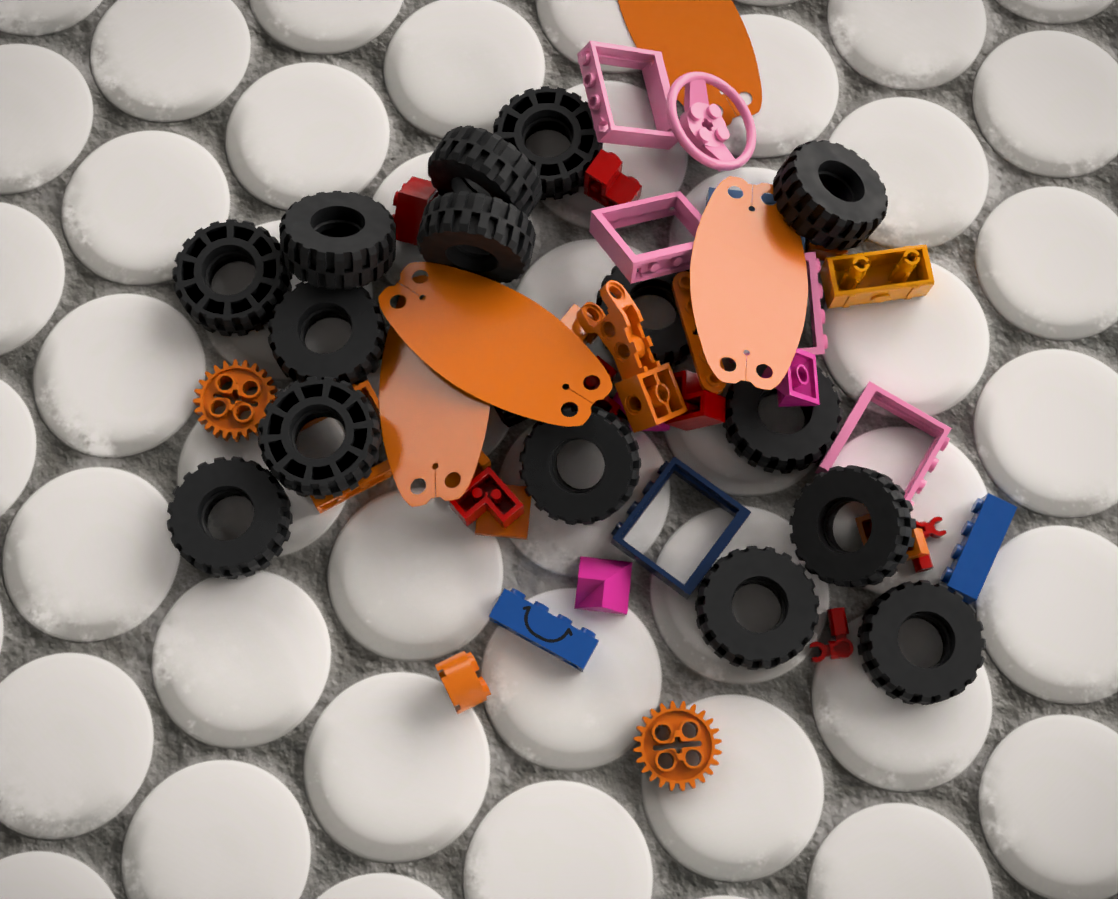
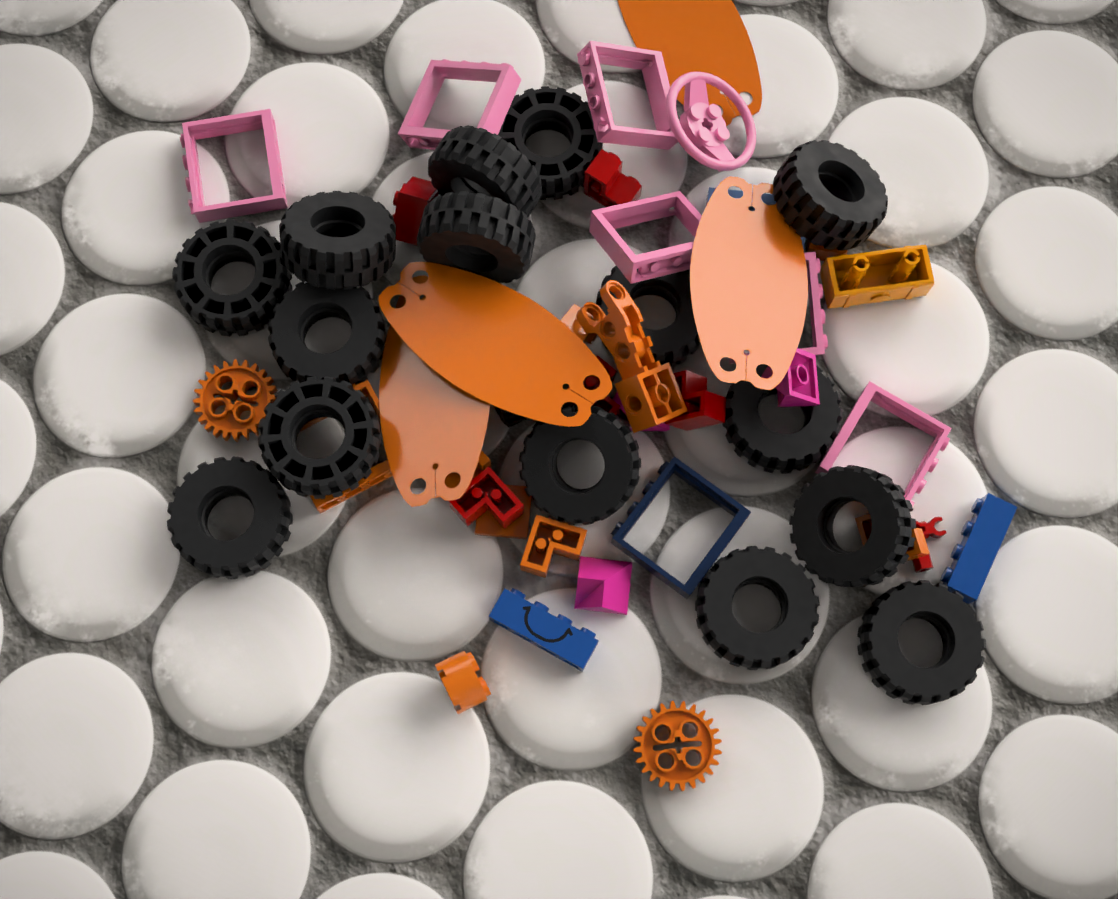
(224, 126): none -> bright pink window
(507, 83): none -> bright pink window
(551, 538): none -> orange brick
(682, 296): orange piece -> none
(840, 647): red bar -> none

